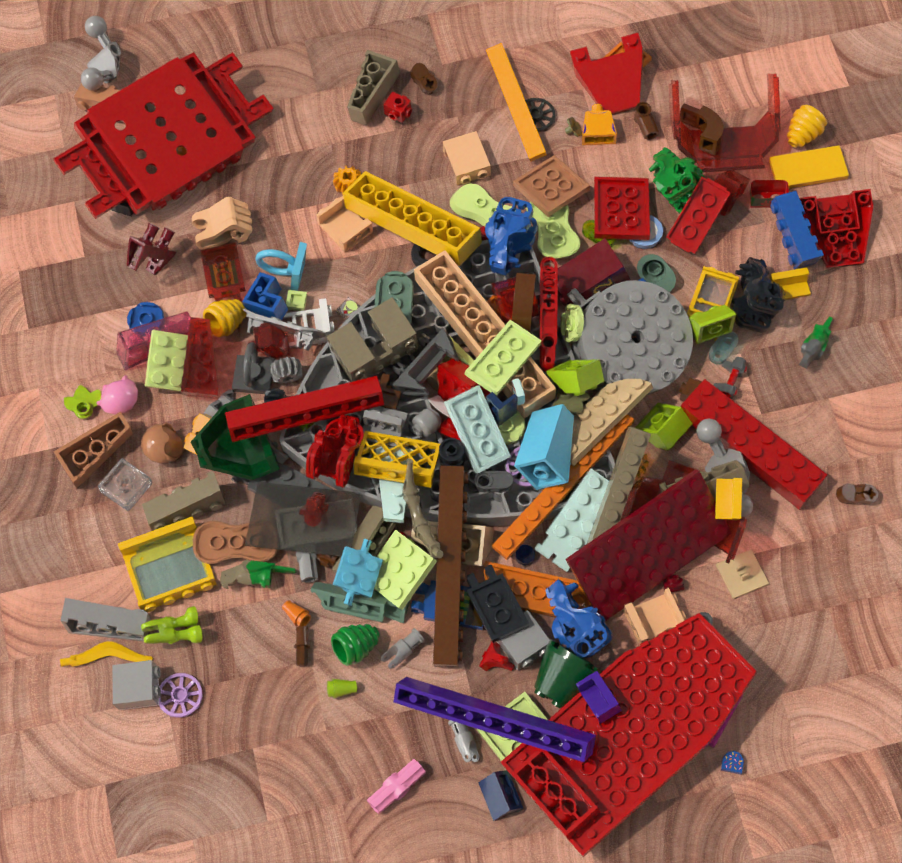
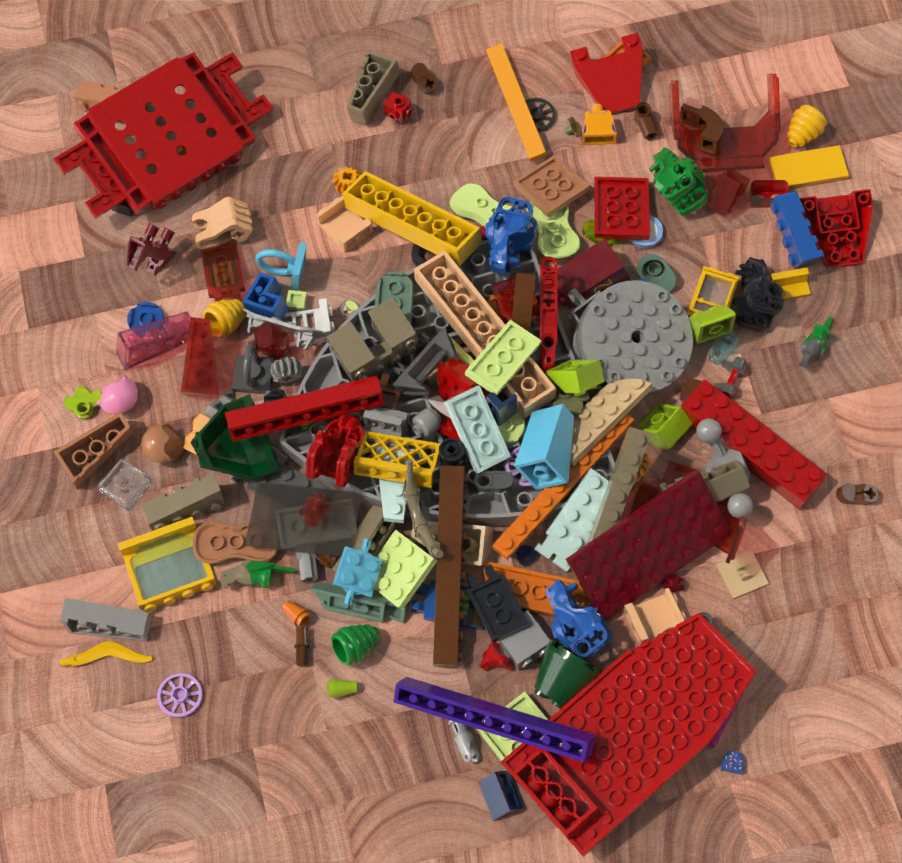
(106, 63): light grey piece -> none
(136, 685): light grey piece -> none
(166, 360): yellowish green plate -> none
(168, 624): lime piece -> none
(396, 786): bright pink piece -> none
(403, 648): light grey piece -> none
(467, 158): light nougat panel -> none
(518, 390): light aqua tile -> none
(572, 323): yellowish green tile -> none
(598, 697): dark purple panel -> none
(698, 215): red brick -> none
(728, 498): yellow panel -> none

